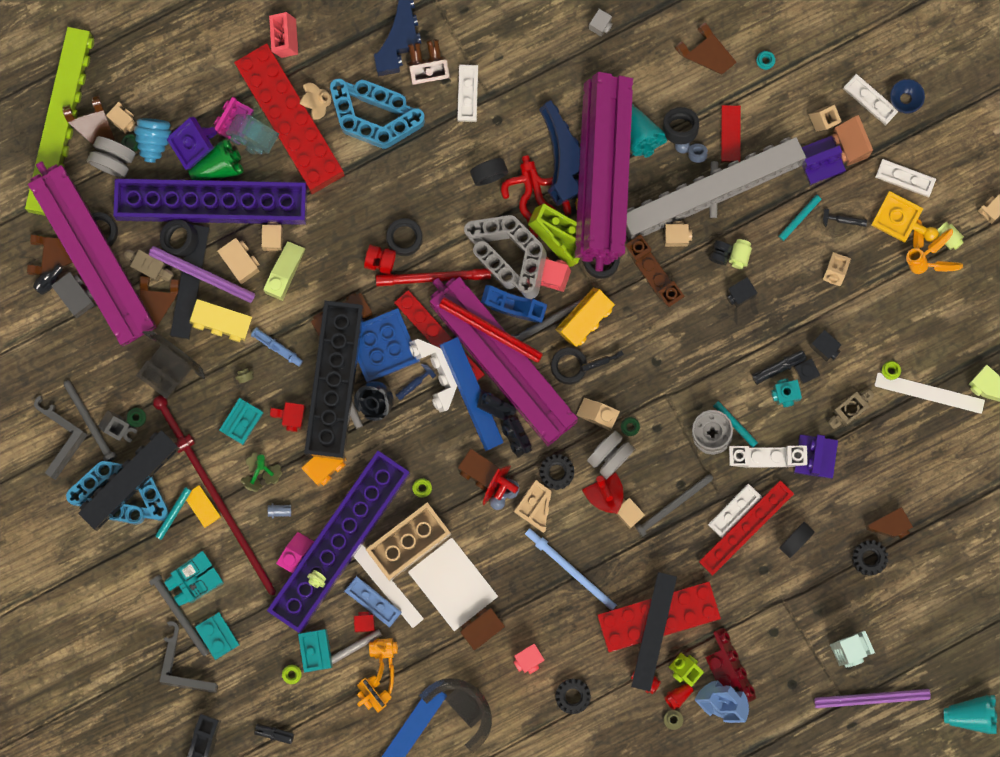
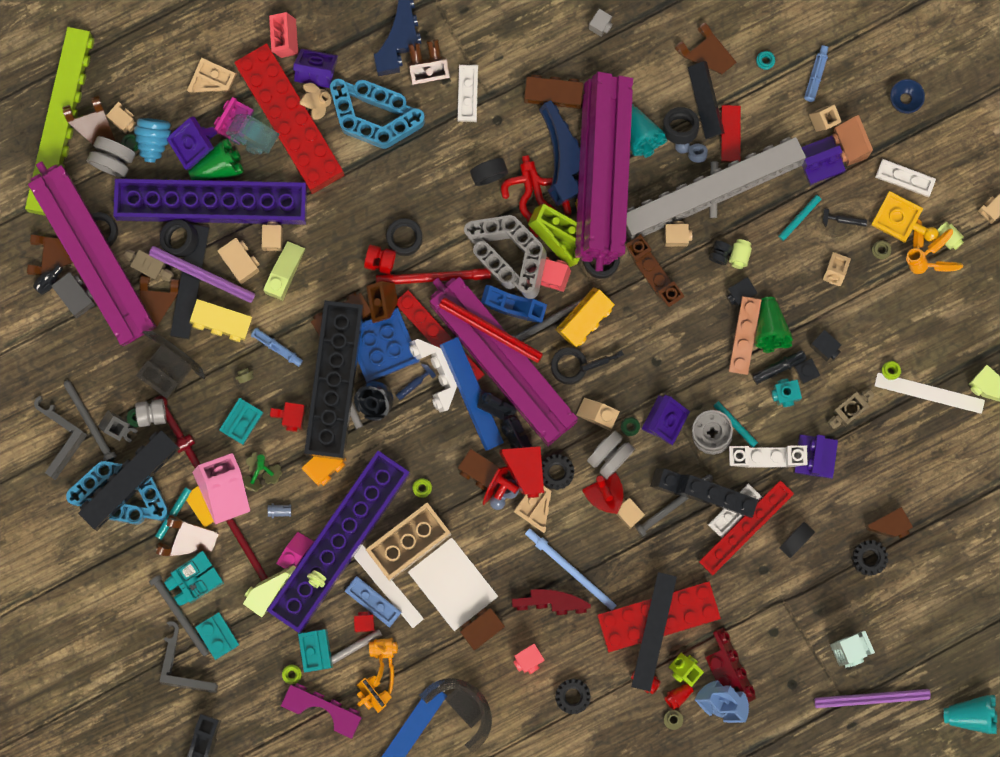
(150, 413): none -> light grey wheel
(189, 538): none -> flag
(211, 78): none -> tan wing
(222, 488): none -> bright pink slope
(265, 592): none -> yellowish green slope
(274, 733): black axle -> none
(315, 67): none -> dark purple bracket
(344, 721): none -> magenta arch
(382, 300): none -> reddish brown slope
(525, 468): none -> red slope
(559, 602): none -> dark red slope
(560, 92): none -> reddish brown brick
(666, 419): none -> dark purple bracket
(703, 491): none -> black arch
(706, 100): none -> black tile
(744, 335): none -> nougat plate
(771, 327): none -> green cone
(816, 74): none -> medium blue piece
(870, 99): white tile -> none
(883, 244): none -> olive plate

